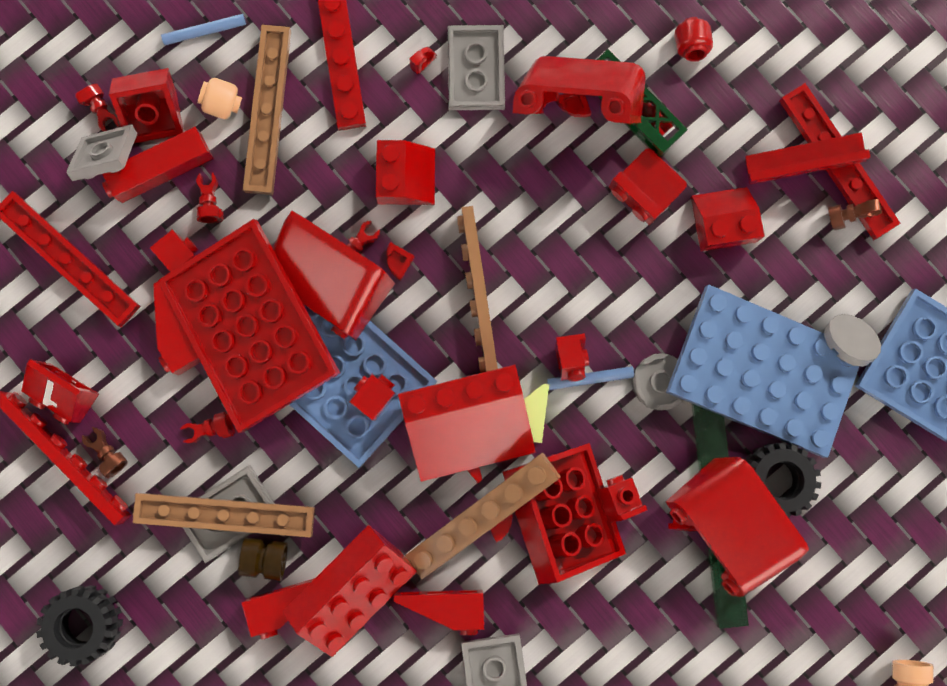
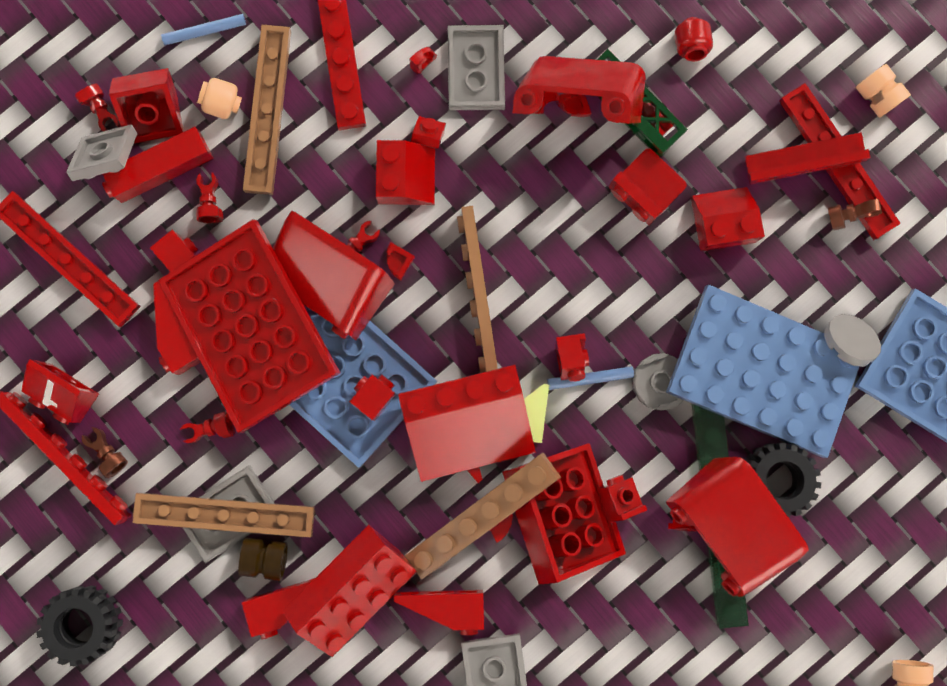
(428, 132): none -> red plate
(883, 90): none -> light nougat wheel

